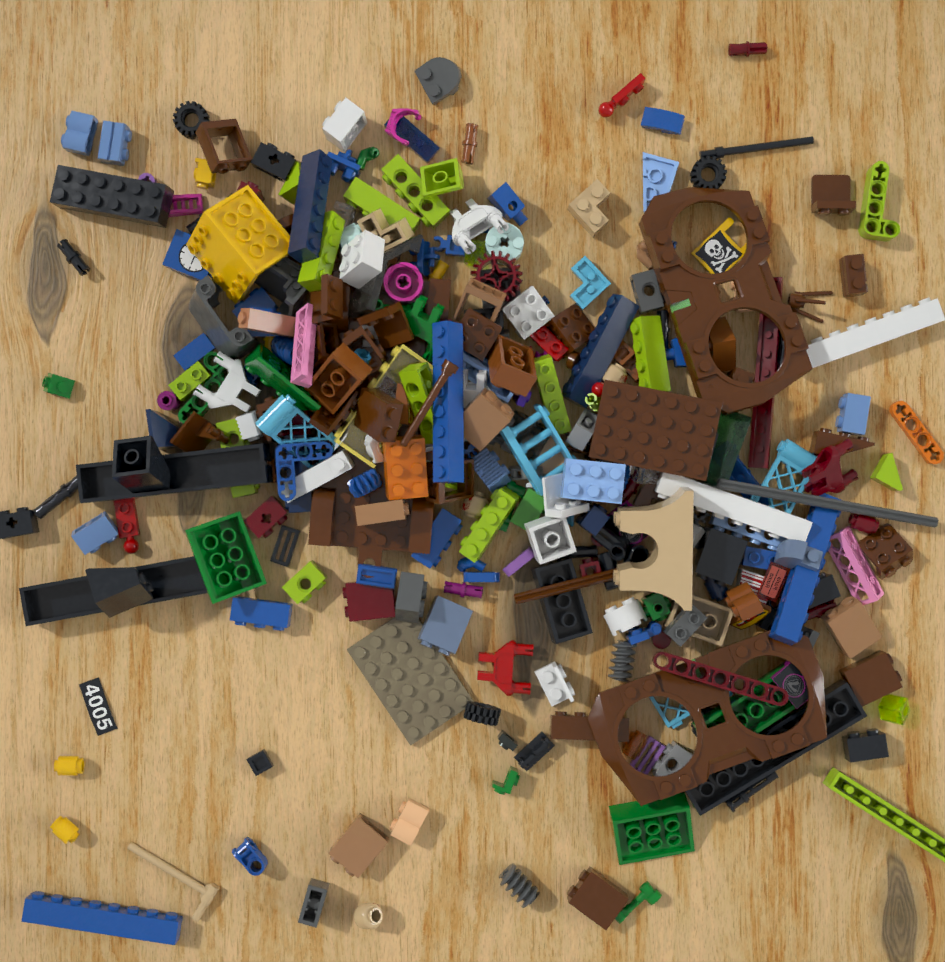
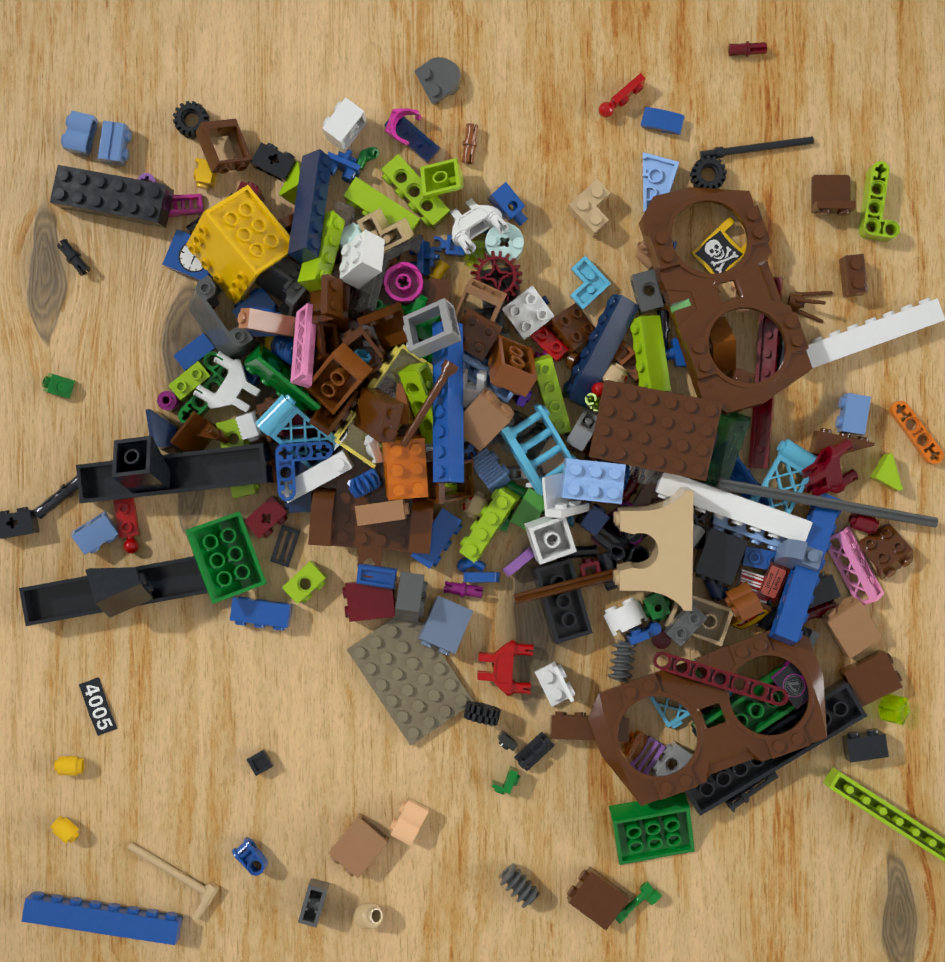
(448, 337): none -> light grey window

